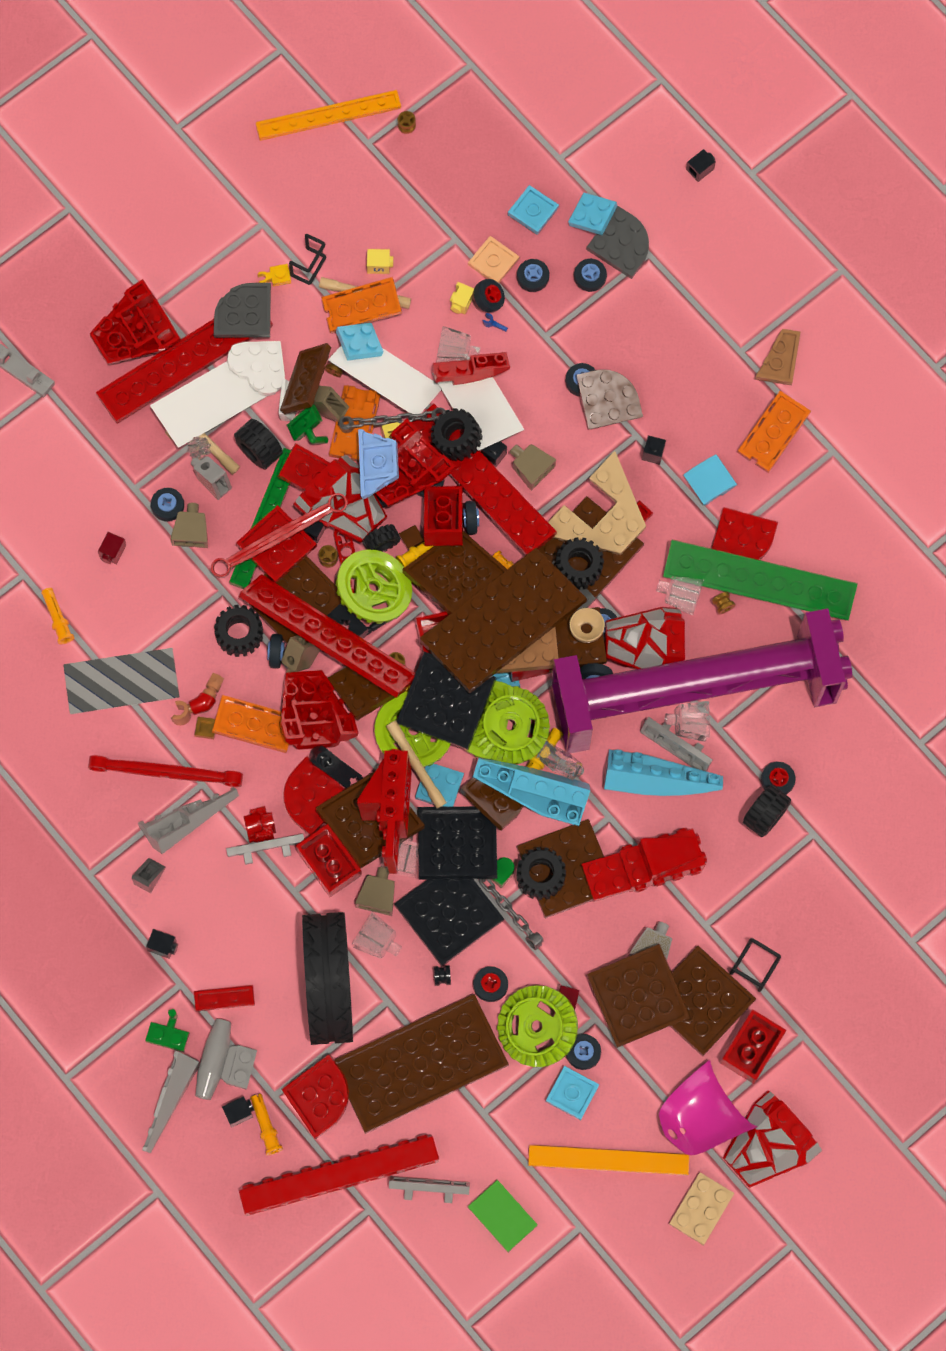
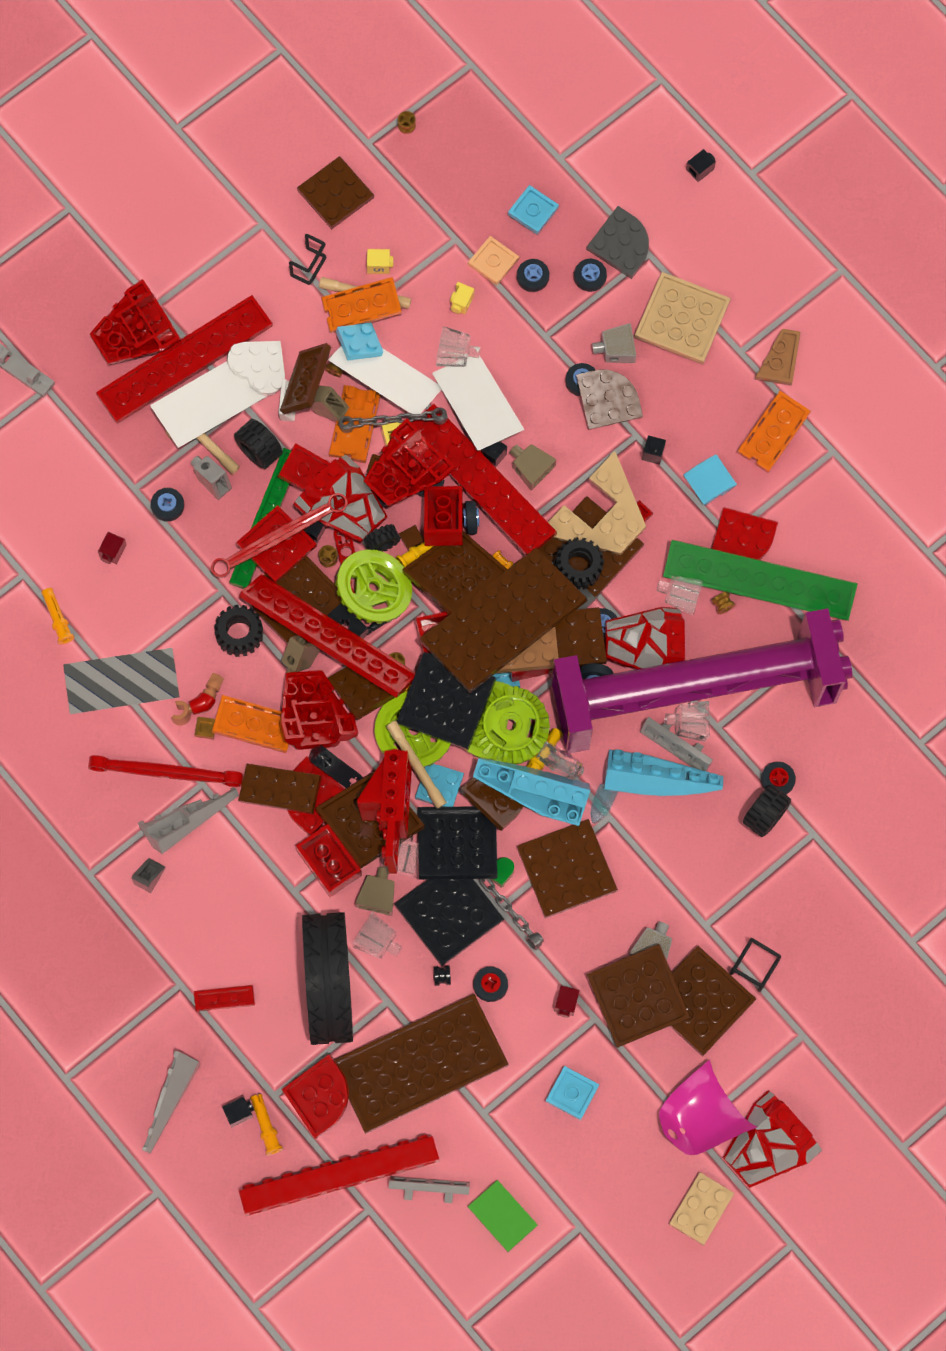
(162, 944): black brick -> none
(167, 1035): green plate -> none
(190, 528): dark tan torso -> none
(198, 447): clear gear -> none
(223, 1062): light grey plate -> none
(244, 311): dark grey plate -> none
(246, 850): light grey hinge -> none
(260, 825): red hair -> none
(275, 650): black wheel -> none
(278, 275): yellow plate -> none
(280, 788): none -> reddish brown plate
(303, 425): green plate -> none
(328, 115): light orange tile -> none
(335, 192): none -> reddish brown plate
(377, 462): light blue wing -> none
(447, 425): black tyre -> none
(472, 370): red slope -> none
(489, 295): black wheel -> none
(493, 323): blue hand -> none
(543, 857): black tyre -> none
(560, 1027): lime gear -> none
(578, 1057): black wheel -> none
(590, 617): tan piece -> none
(592, 213): medium azure plate -> none
(602, 803): none -> clear light blue plate
(608, 1160): light orange tile -> none
(617, 345): none -> light grey torso
(645, 865): red wedge -> none
(682, 318): none -> tan plate
(753, 1046): red brick -> none

